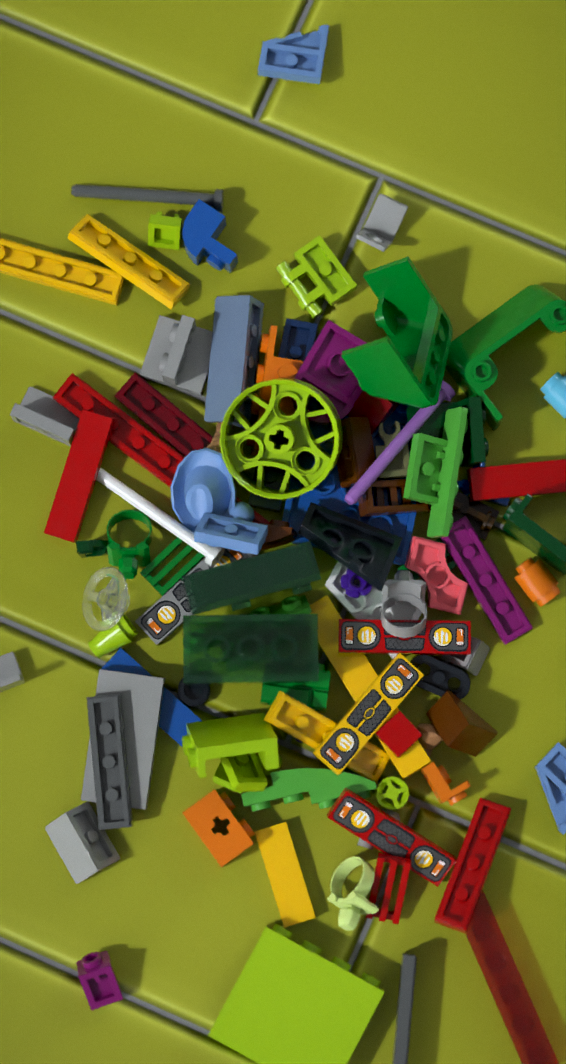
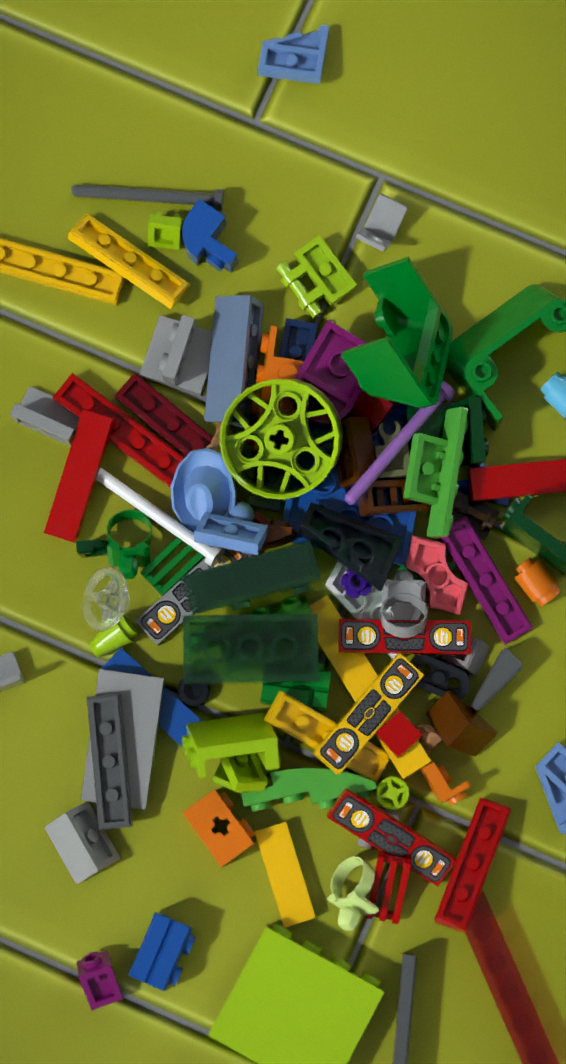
(161, 952): none -> blue brick
(500, 674): none -> dark grey slope

